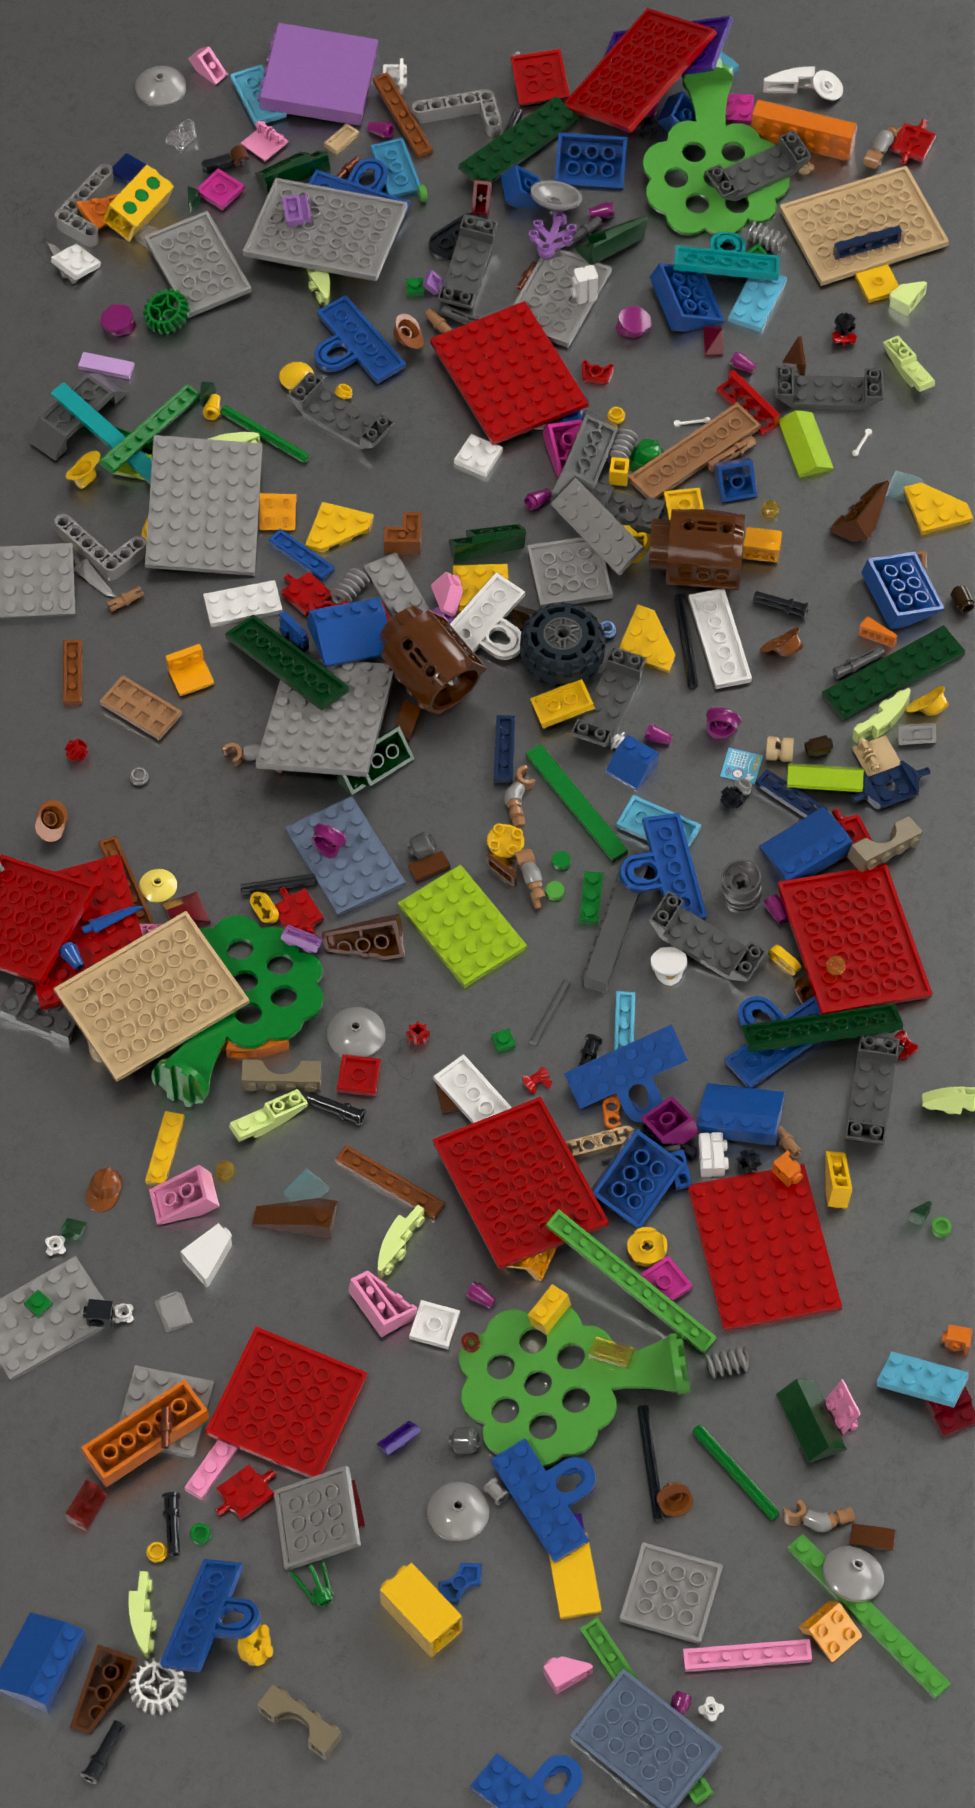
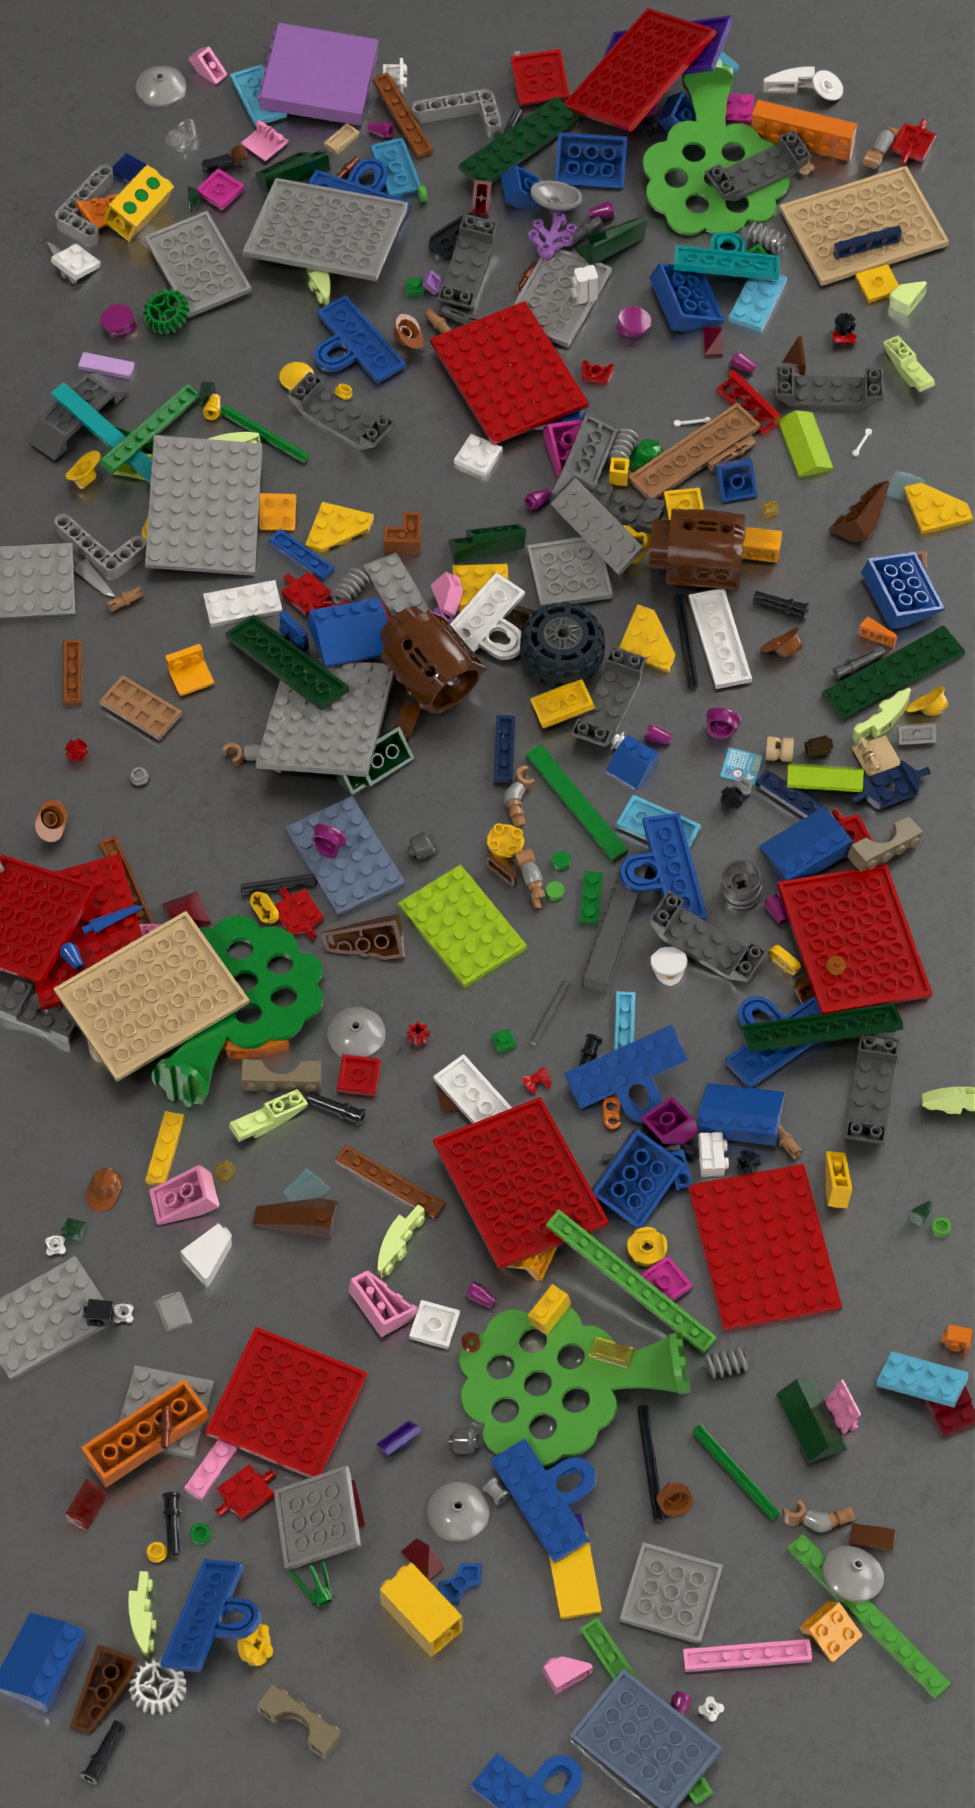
(38, 1303): green plate -> none
(158, 892): light yellow dish -> none
(294, 936): medium lavender plate -> none
(296, 210): medium lavender plate -> none
(423, 1558): none -> dark red slope
(429, 866): reddish brown tile -> none
(596, 1139): tan beam -> none
(608, 625): light blue plate -> none
(616, 415): yellow plate -> none
(787, 1169): orange brick -> none
(909, 1047): red piece -> none
(962, 599): dark brown brick -> none

